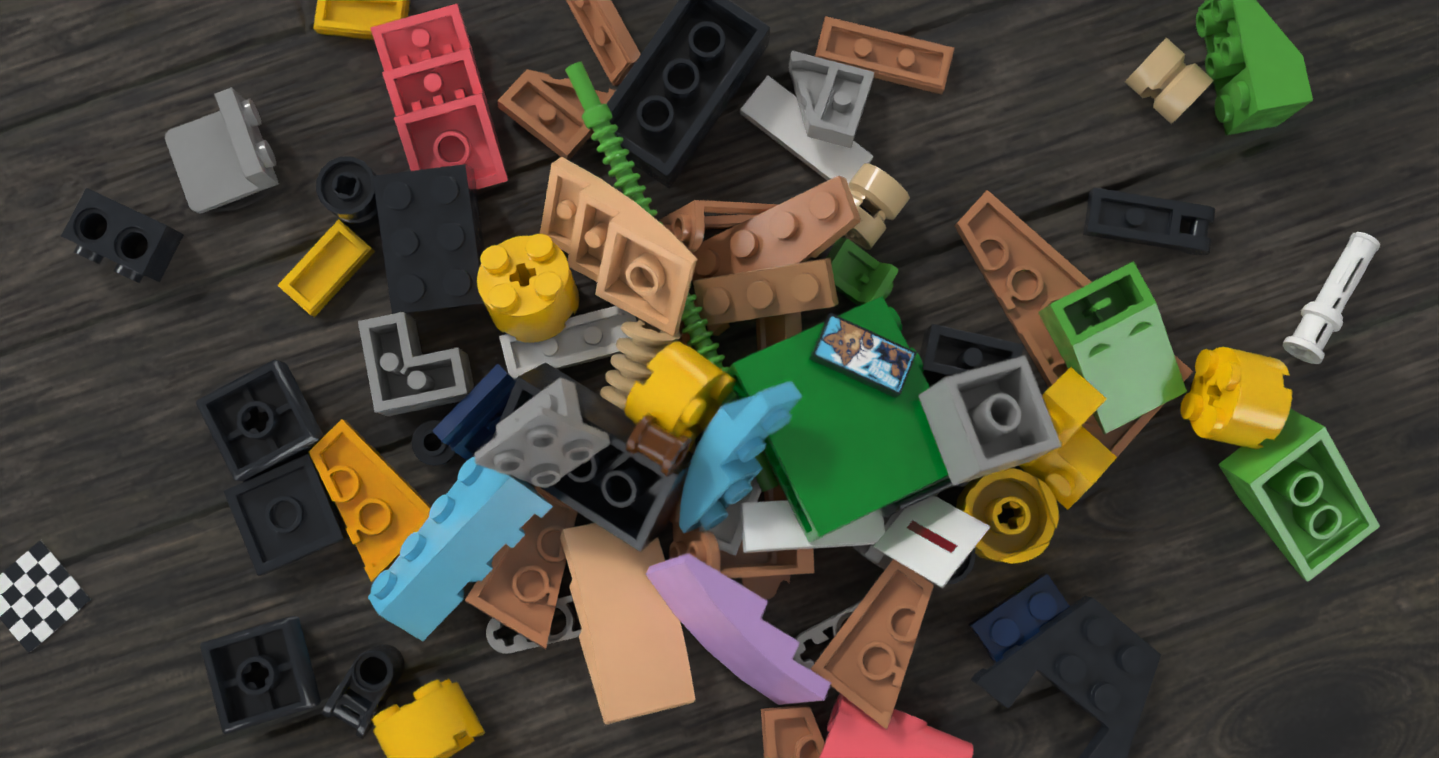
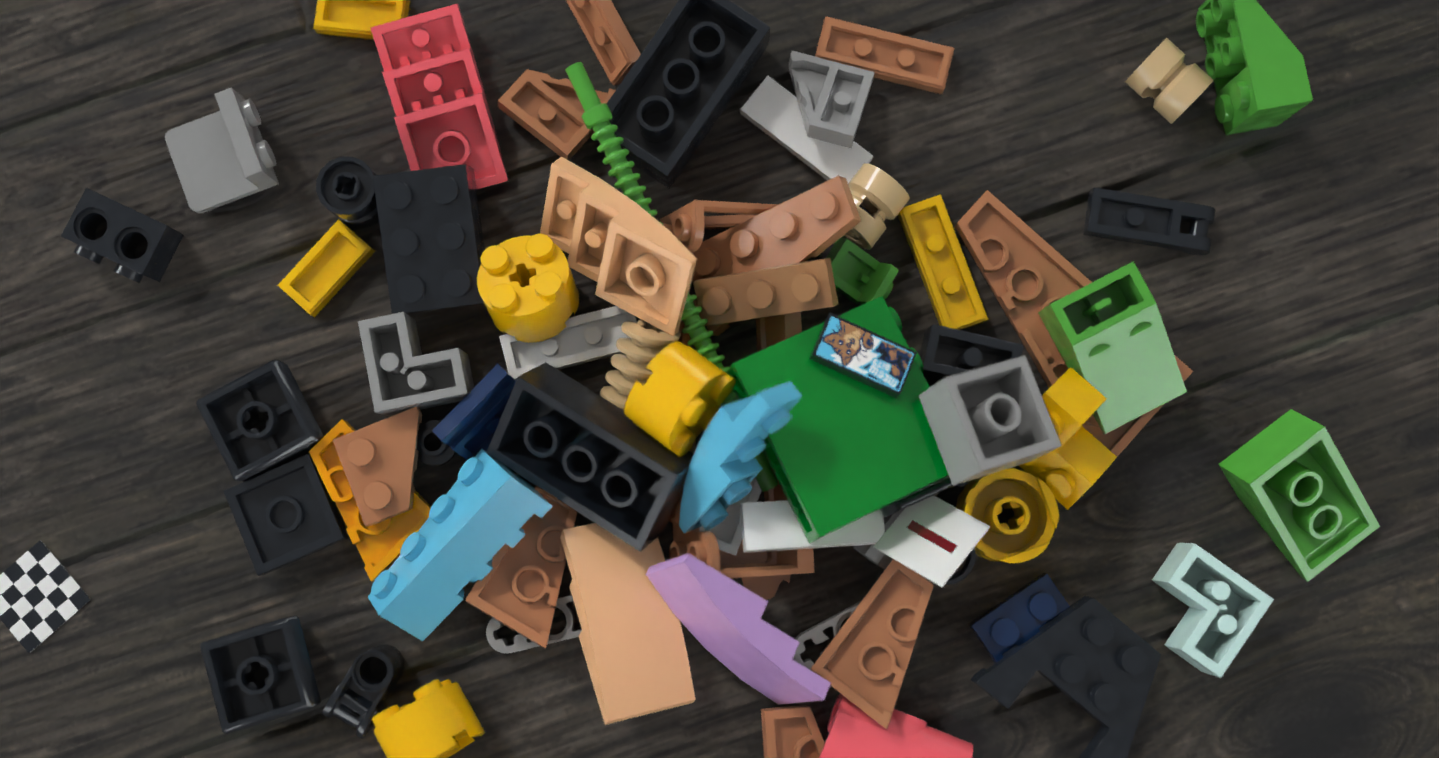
(382, 465): none -> nougat wing
(543, 438): light grey bracket -> none
(658, 444): reddish brown bush -> none
(942, 264): none -> yellow tile
(1220, 609): none -> light aqua brick
(1237, 397): yellow brick -> none
(1324, 315): white pin -> none

